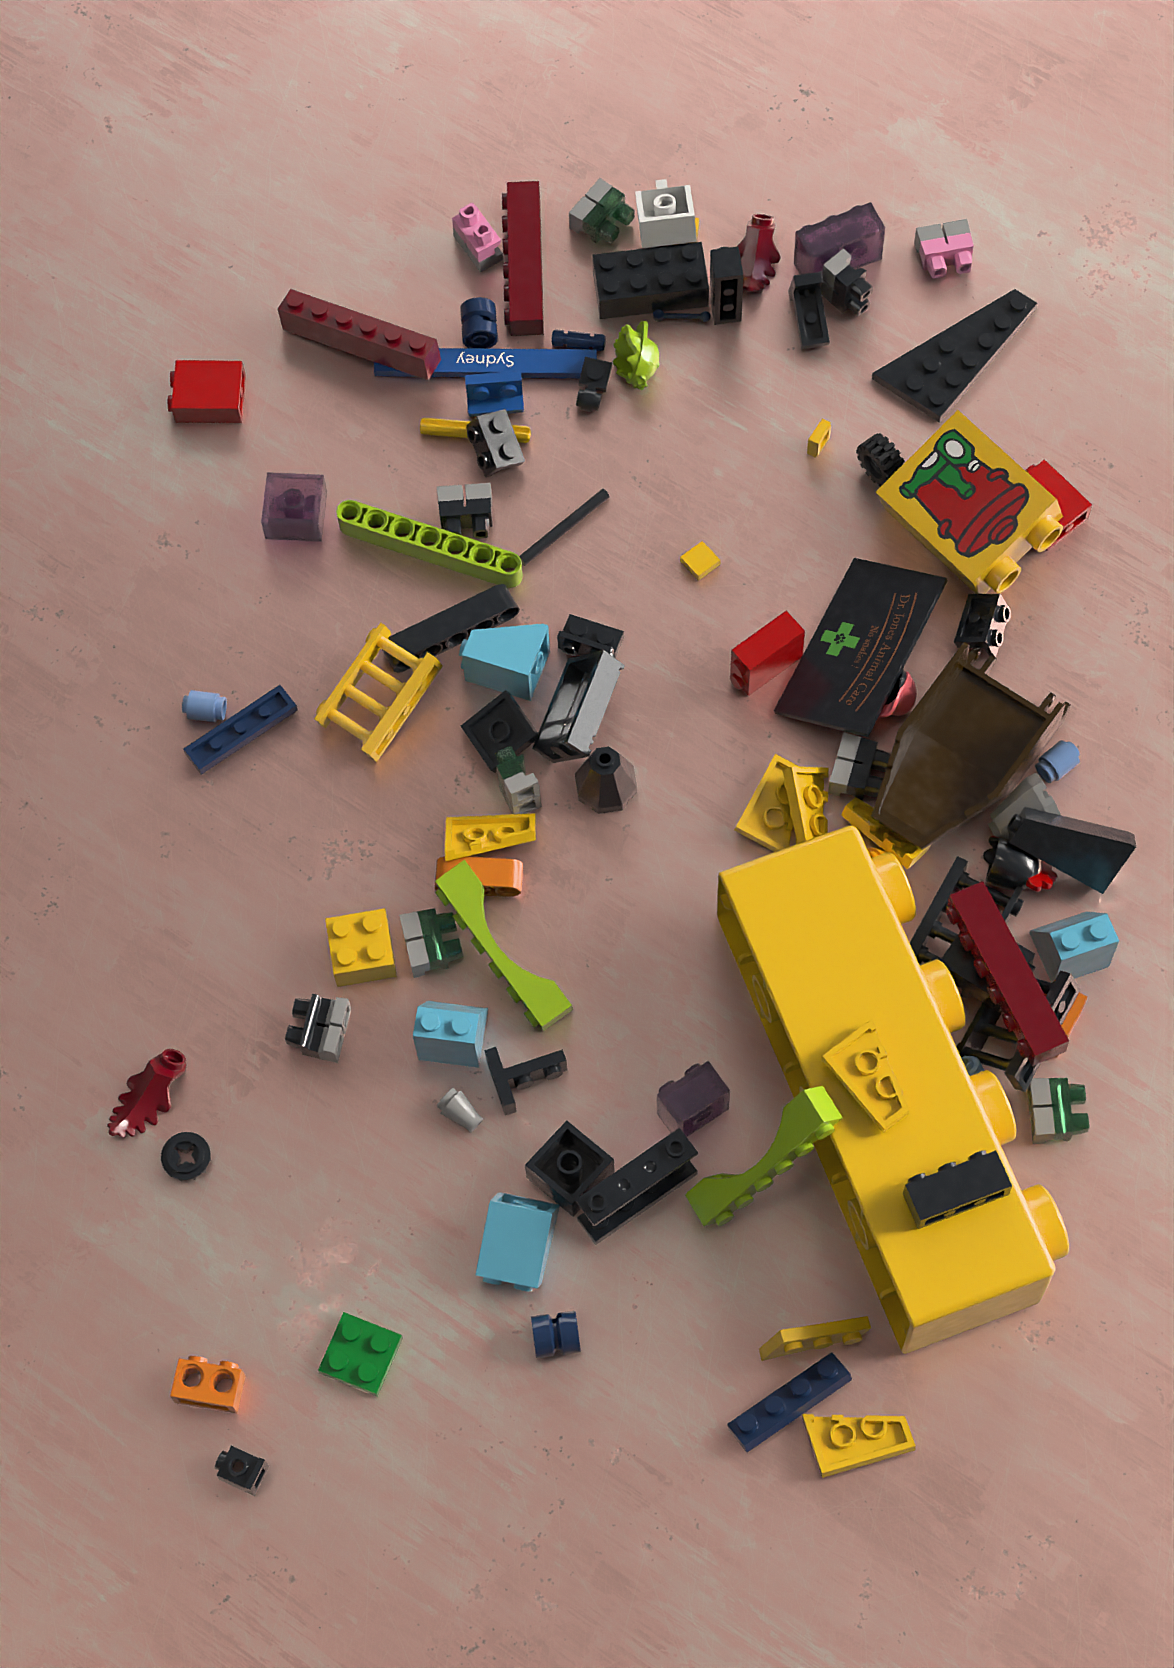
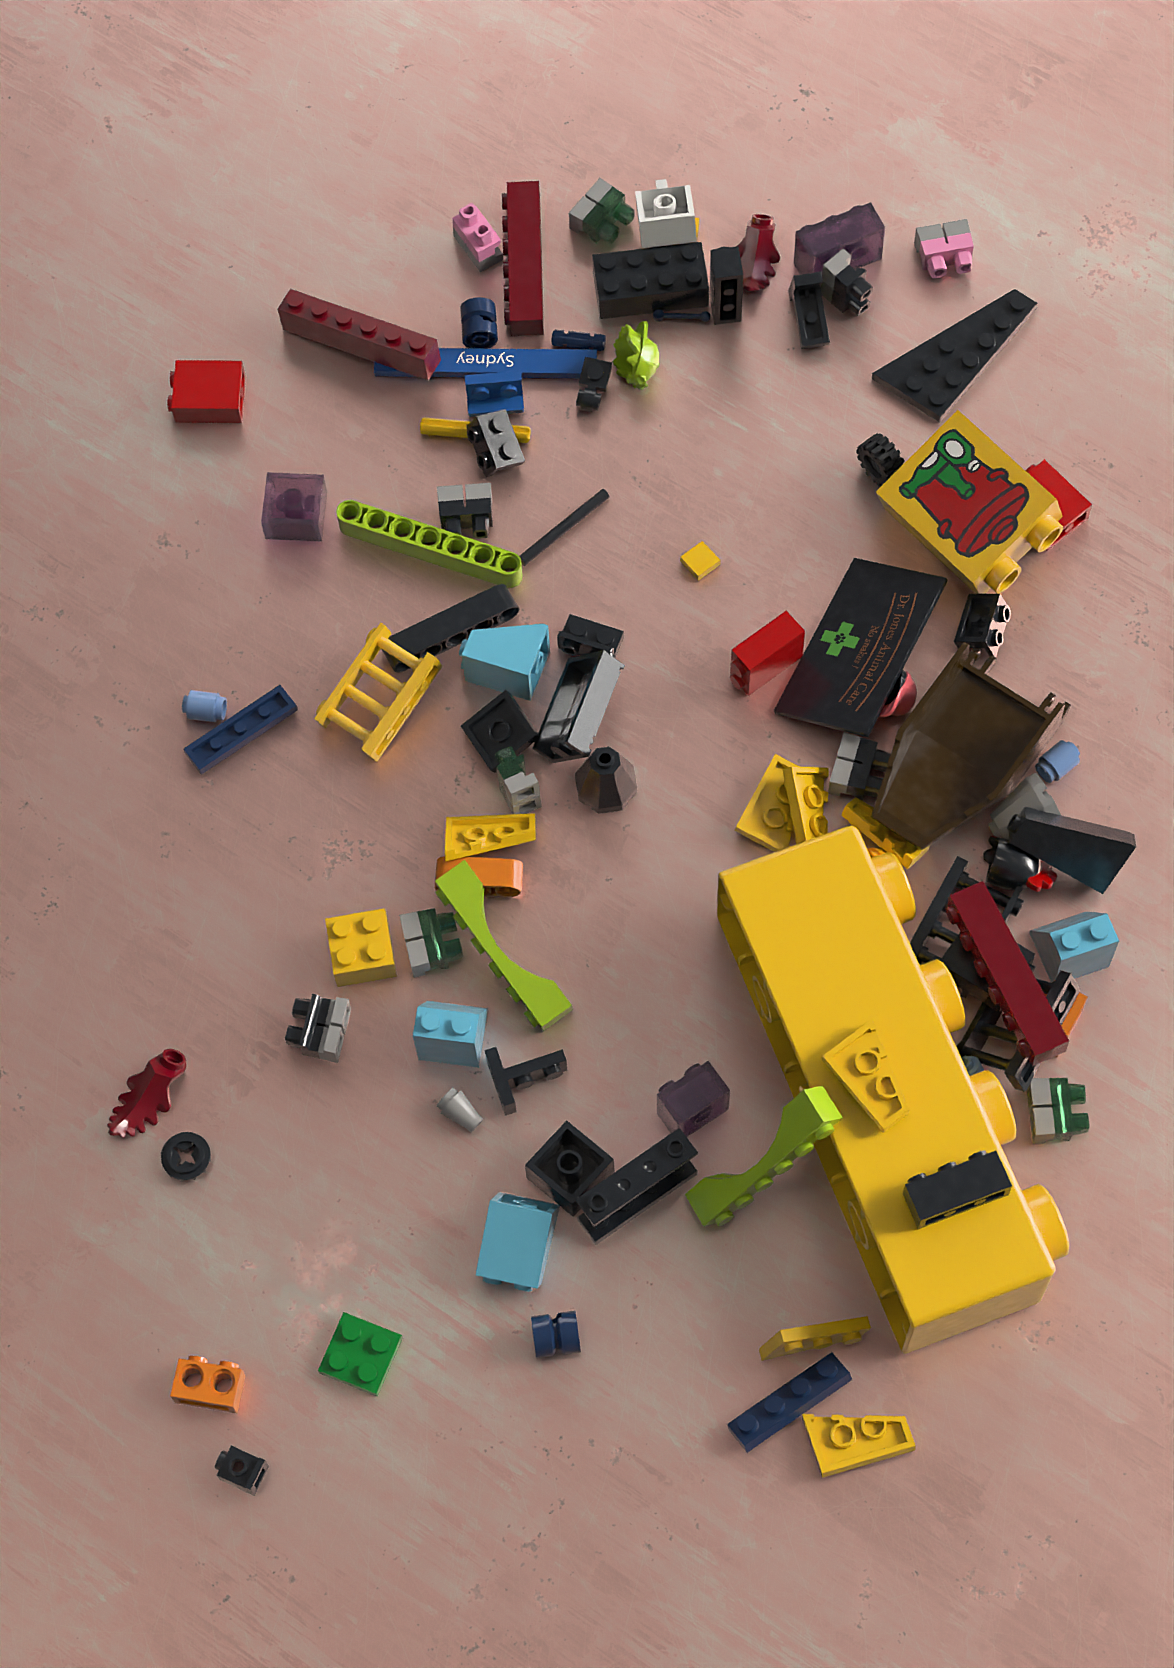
(819, 438): yellow tile -> none

